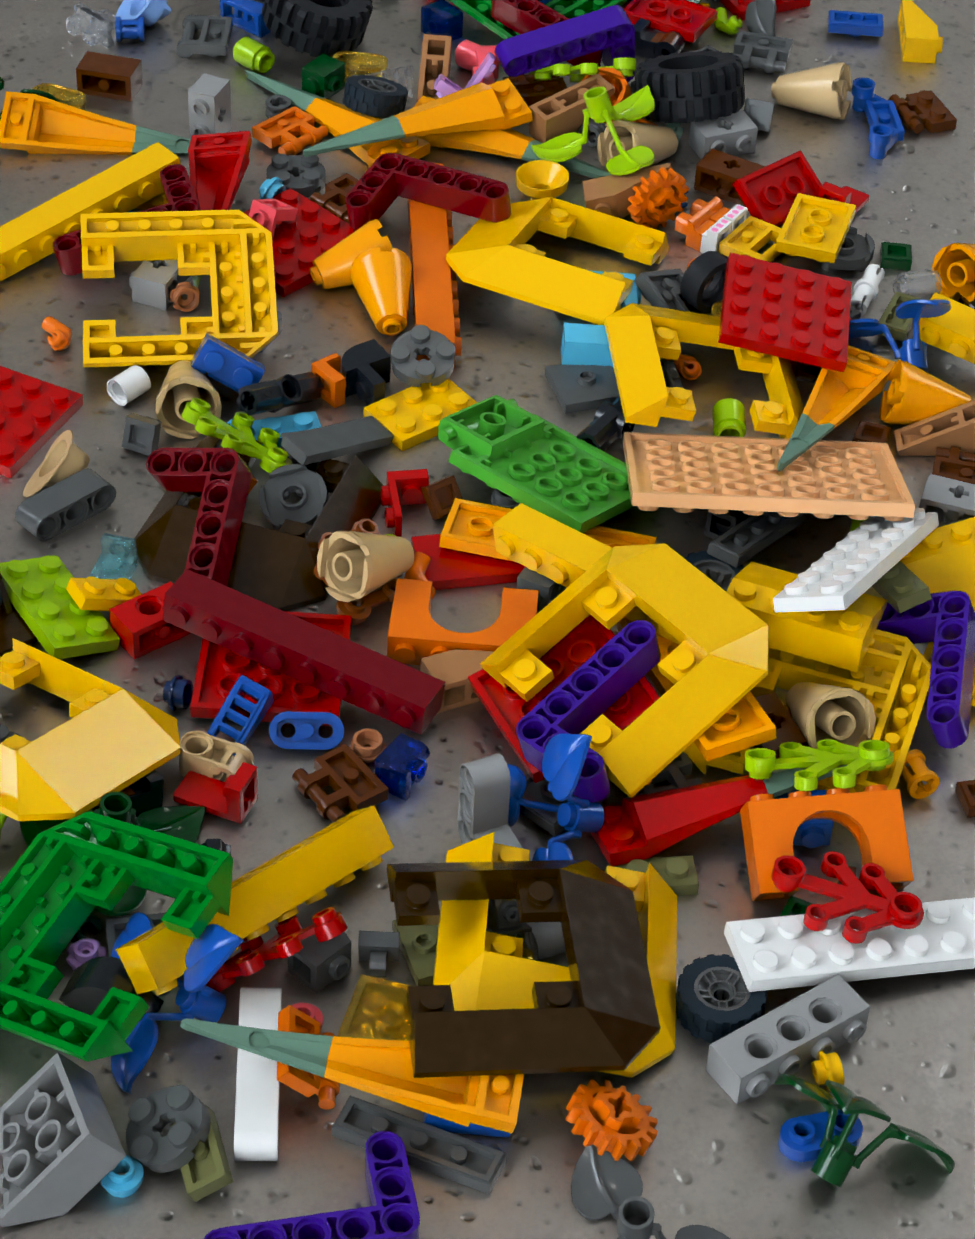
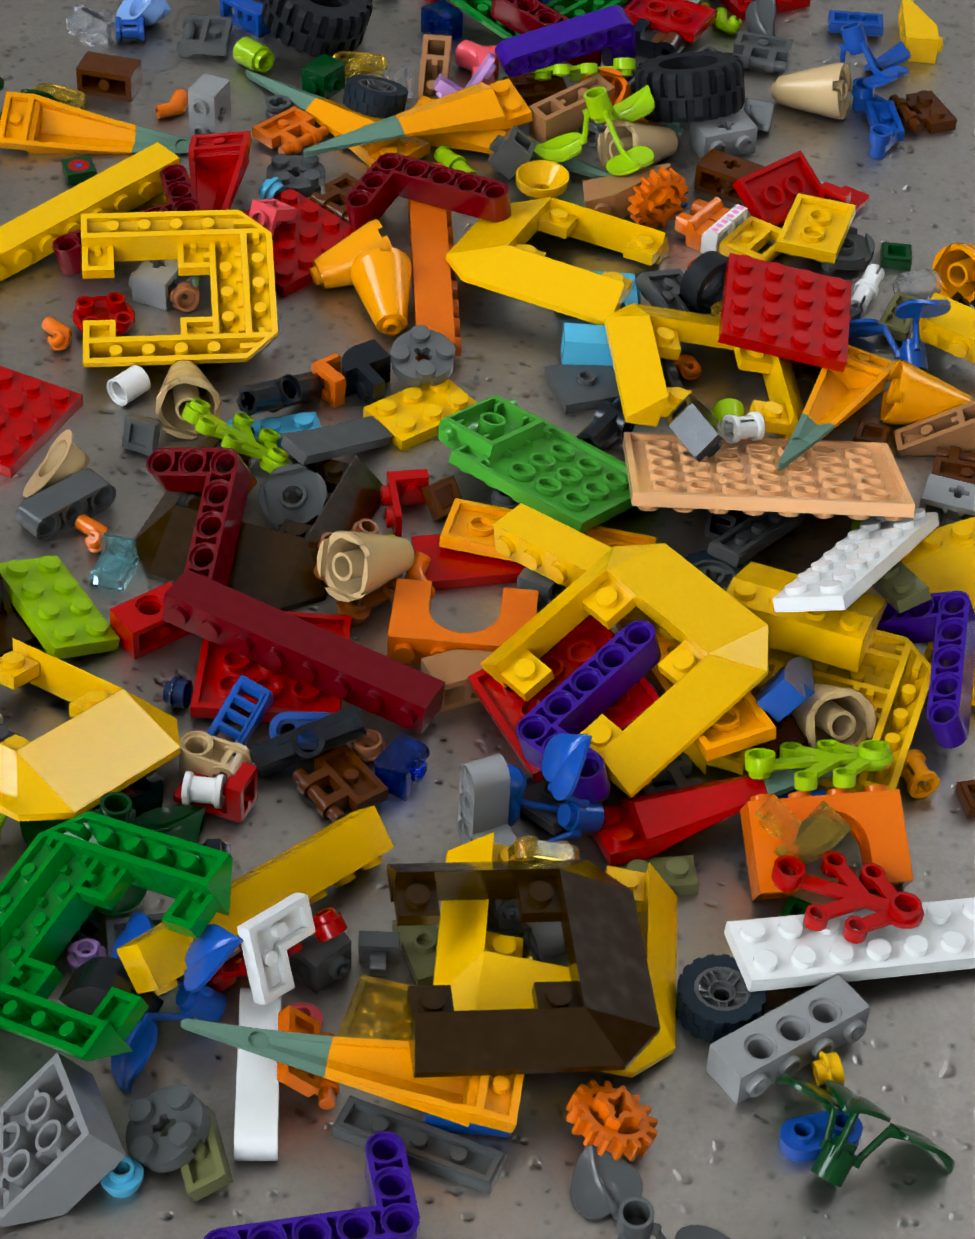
(78, 169): none -> dark green tile
(94, 531): none -> orange arm
(101, 594): yellow plate -> none
(105, 308): none -> red dish
(176, 105): none -> orange arm
(203, 790): none -> white bush
(226, 364): blue brick -> none
(266, 945): none -> white plate
(284, 749): none -> black piece
(451, 160): none -> lime pin
(510, 152): none -> dark grey brick
(531, 849): none -> clear yellow plate
(696, 428): none -> slope
(743, 427): none -> white bush
(787, 688): none -> blue slope
(804, 839): none -> clear yellow brick
(856, 43): none -> blue plant

